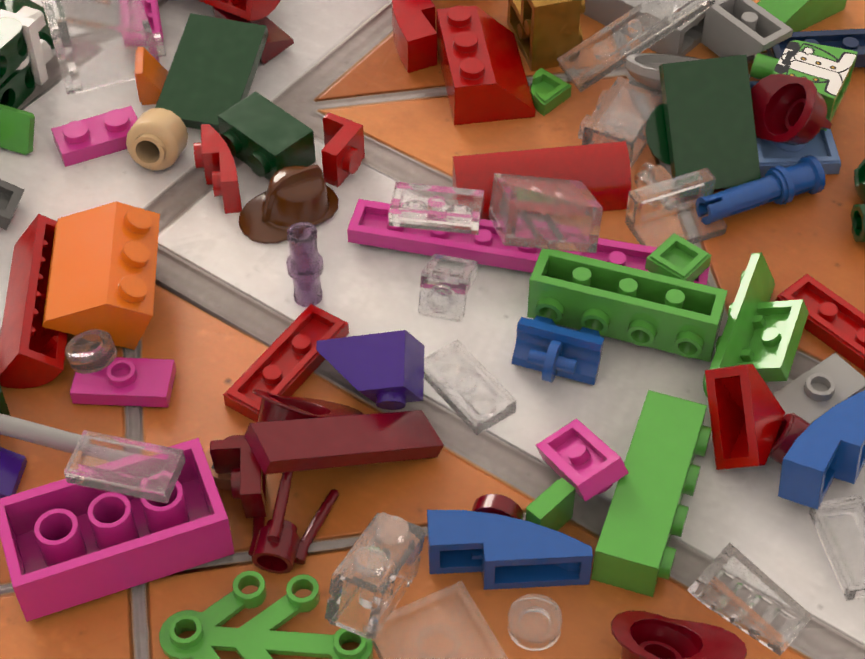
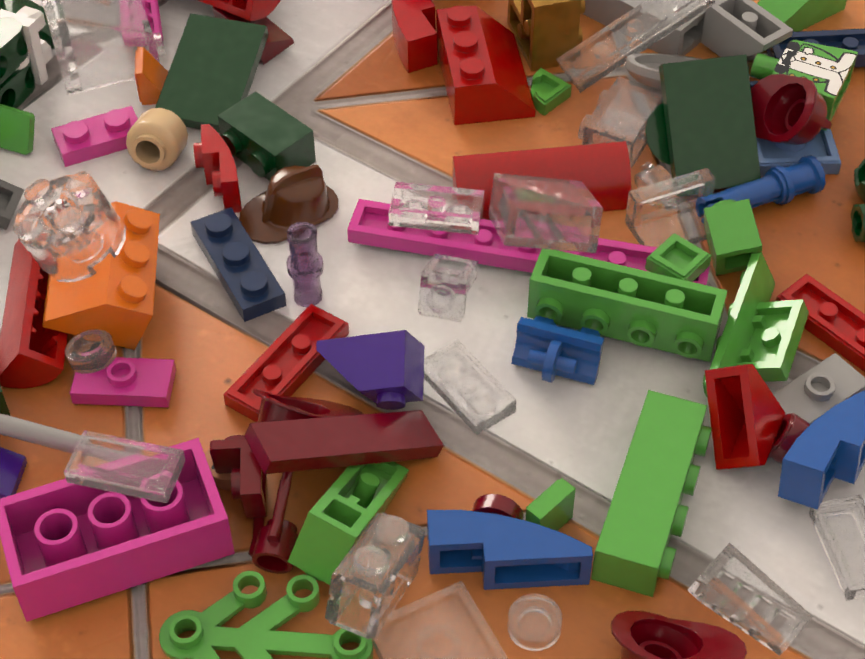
(69, 226): none -> clear brick
(238, 264): none -> dark blue plate
(342, 148): red bracket -> none
(343, 515): none -> bright green slope
(582, 459): dark pink plate -> none
(731, 235): none -> bright green brick

